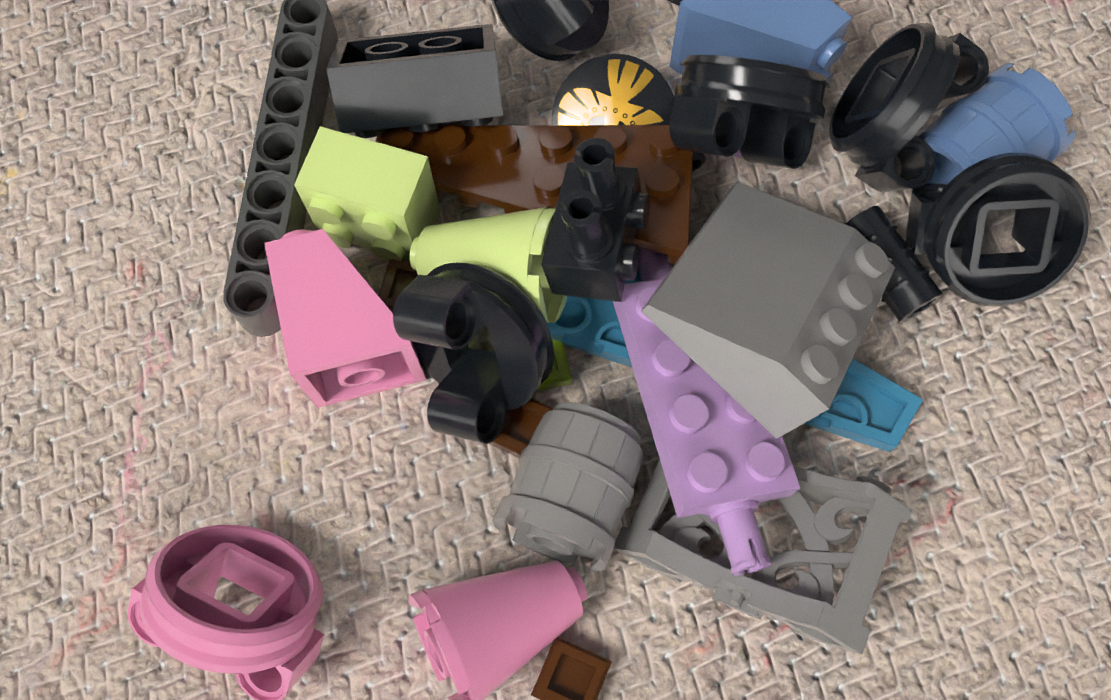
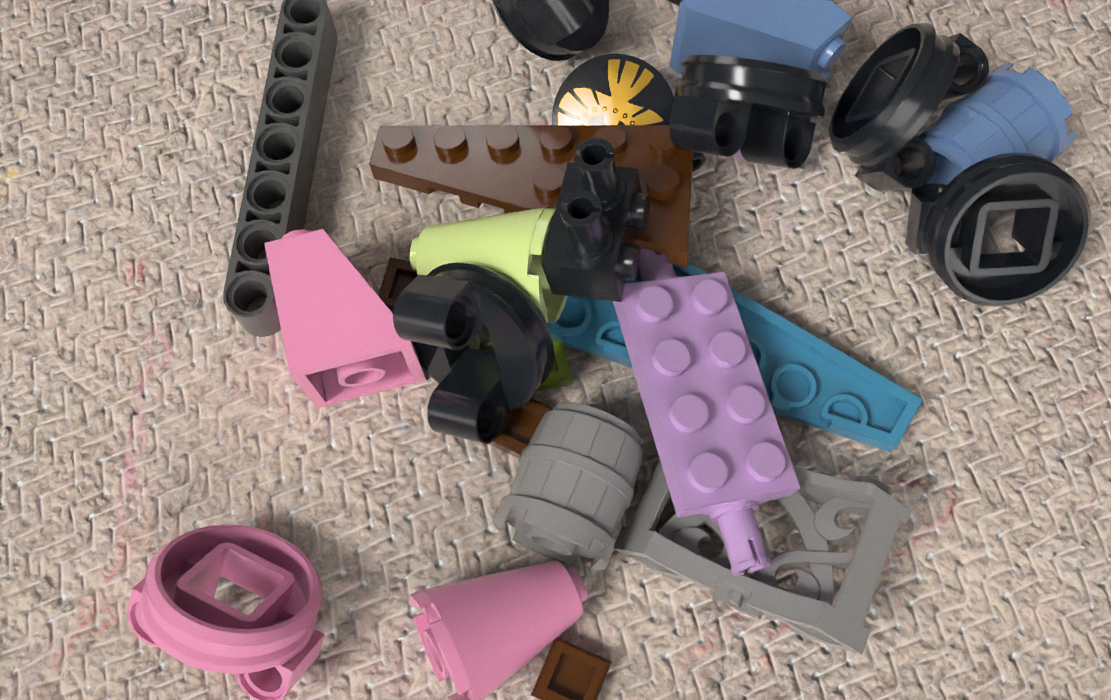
(367, 193): yellowish green brick -> none
(415, 80): brick -> none
(772, 304): light grey slope -> none
(910, 285): black axle -> none

